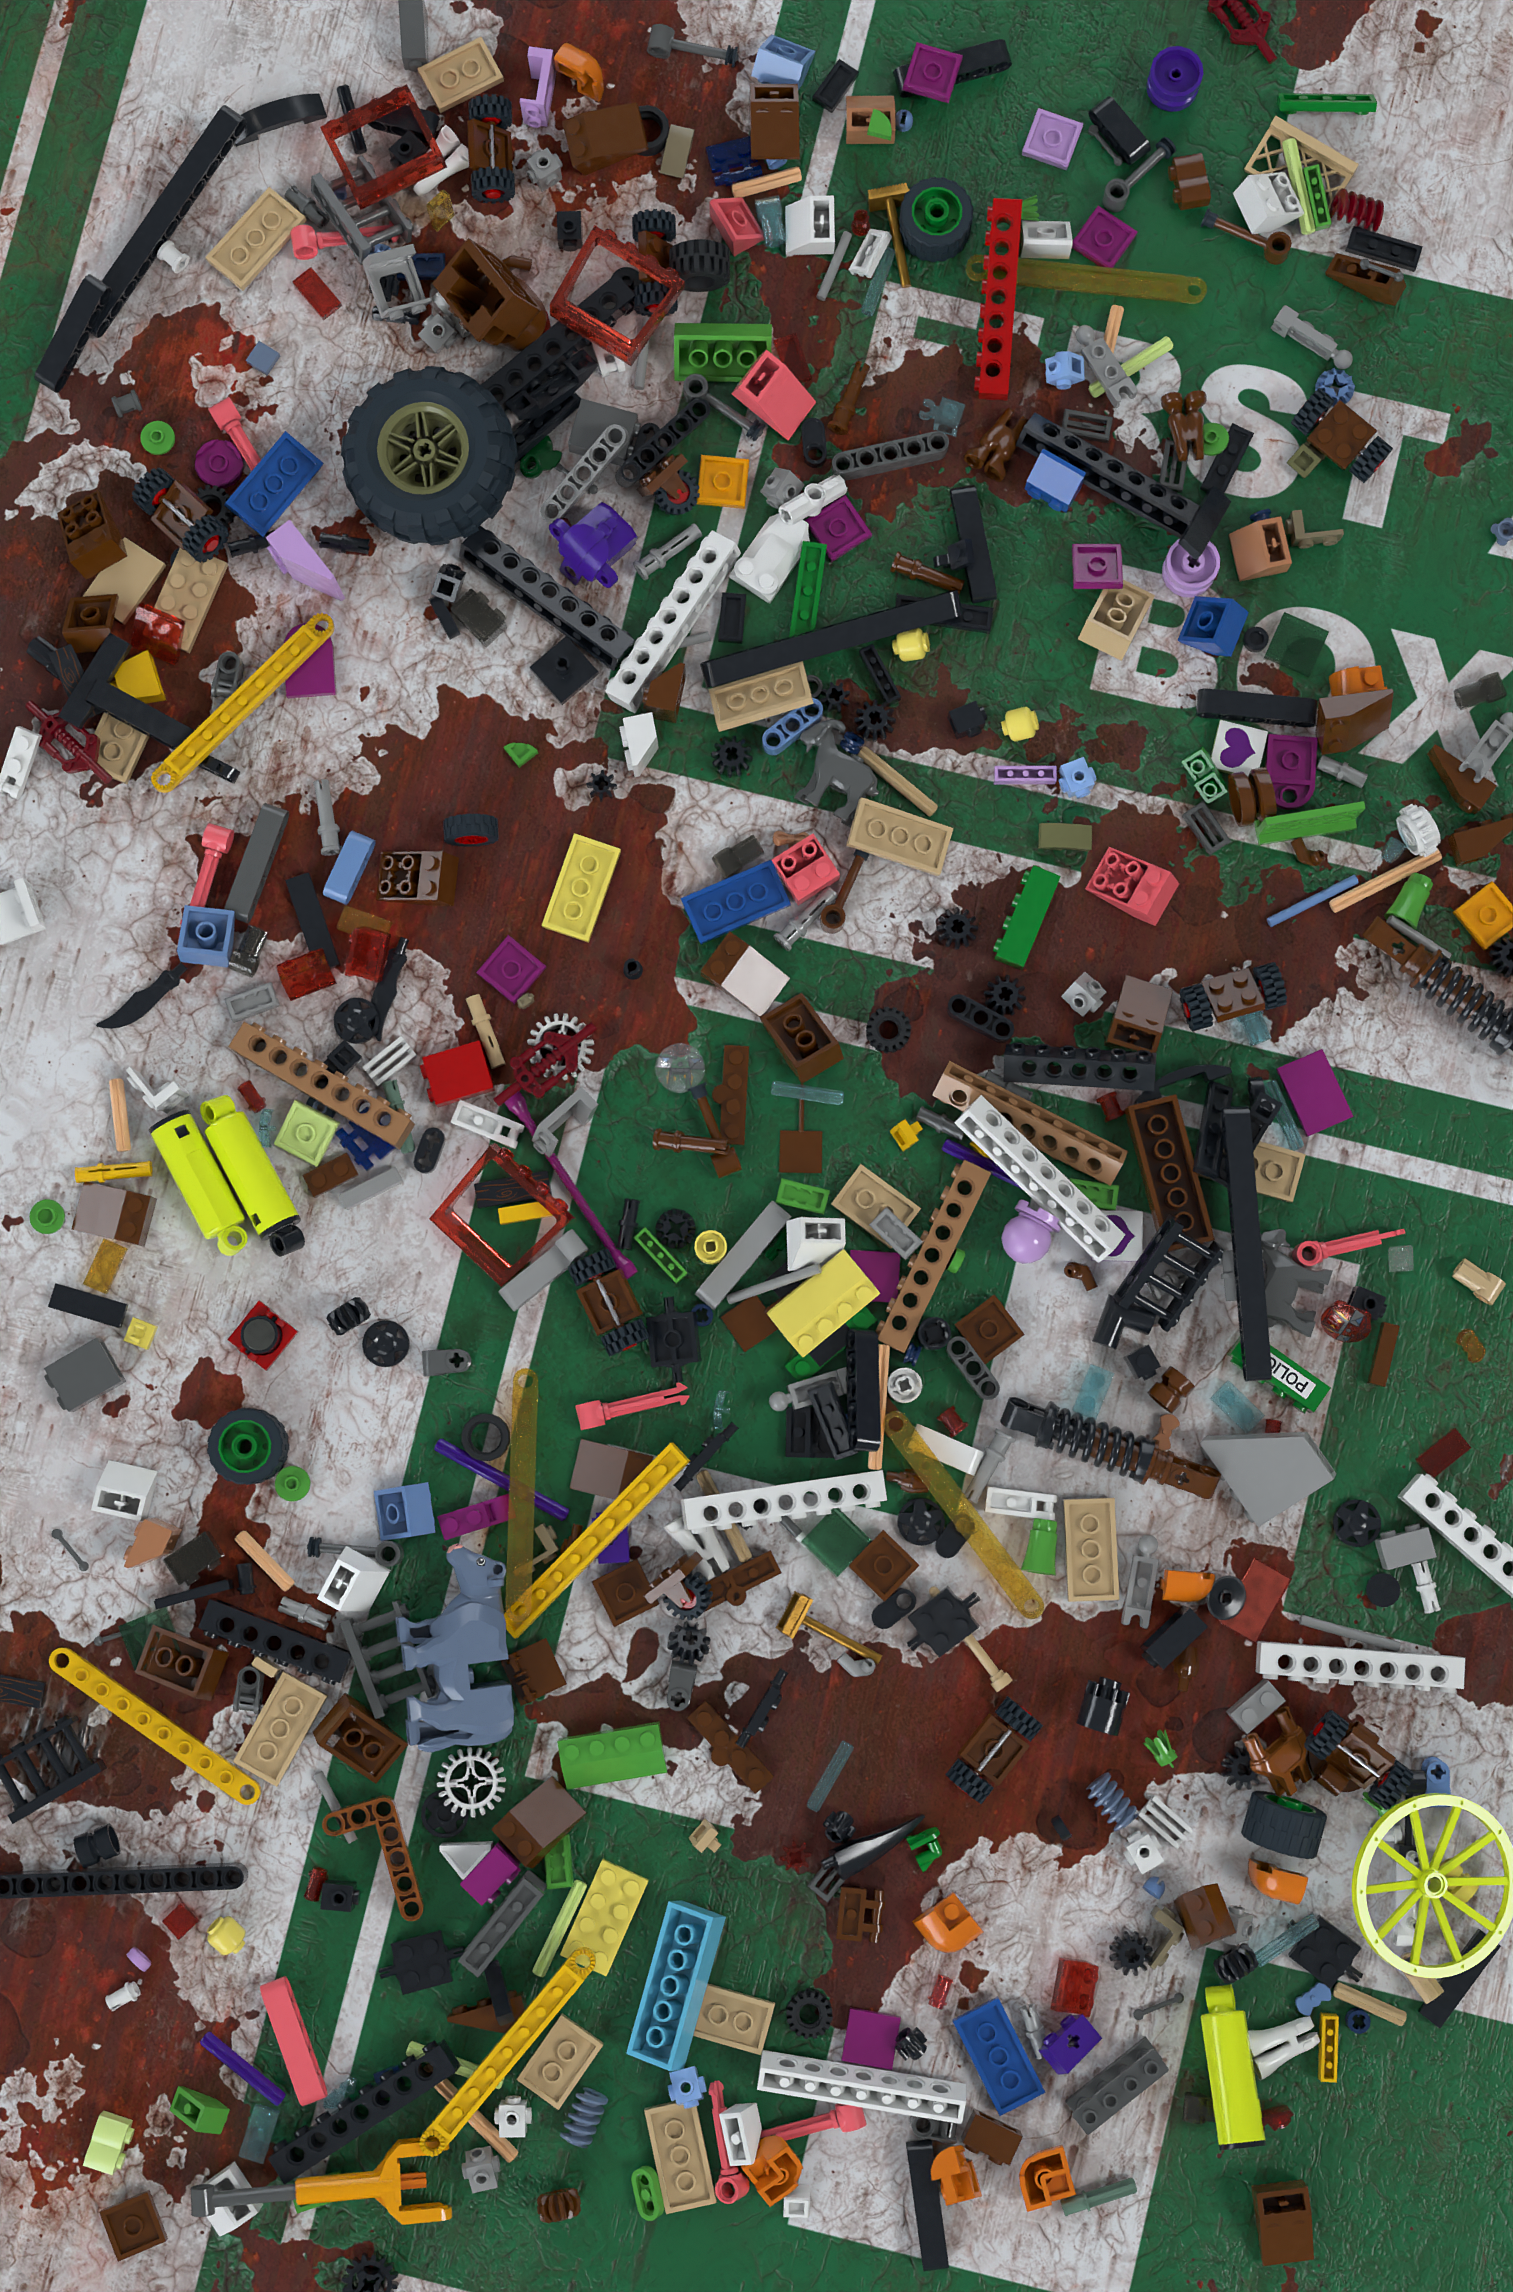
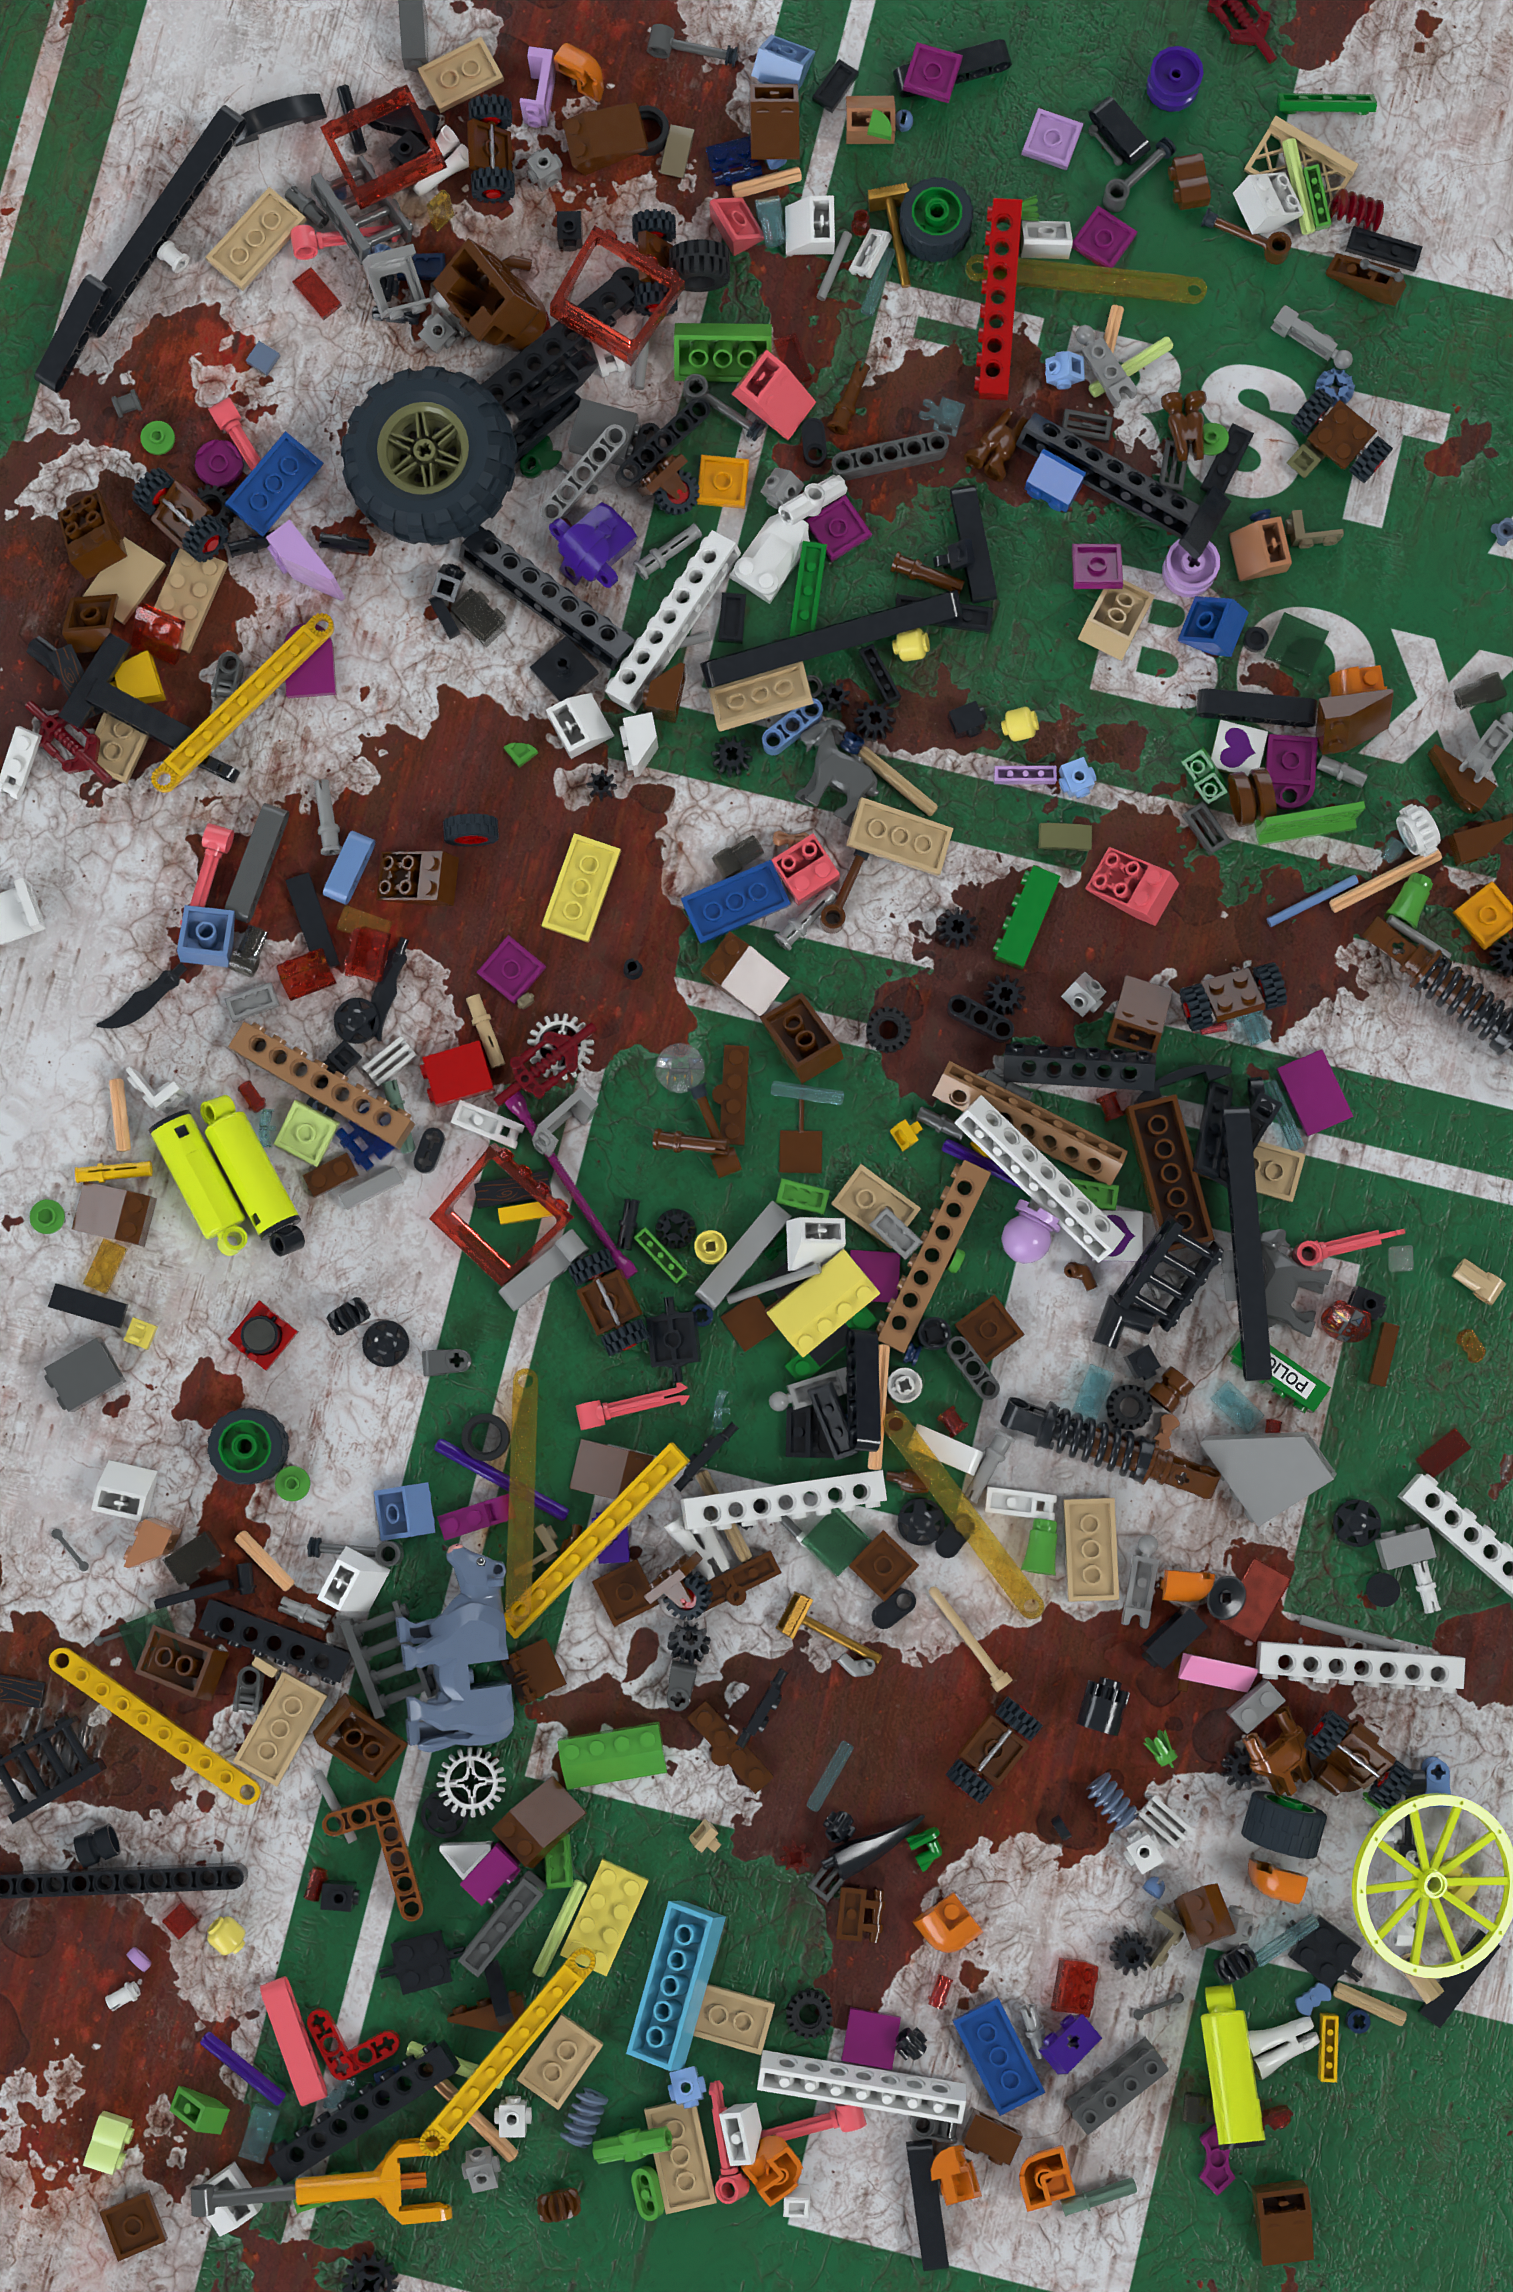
(349, 2056): none -> red beam
(579, 724): none -> white slope
(632, 2145): none -> bright green piece
(943, 1621): black plate -> none
(1140, 1396): none -> black tyre
(1215, 1028): none -> coral piece
(1216, 2170): none -> magenta tile
(1217, 1672): none -> bright pink slope
(1307, 856): reddish brown arm -> none

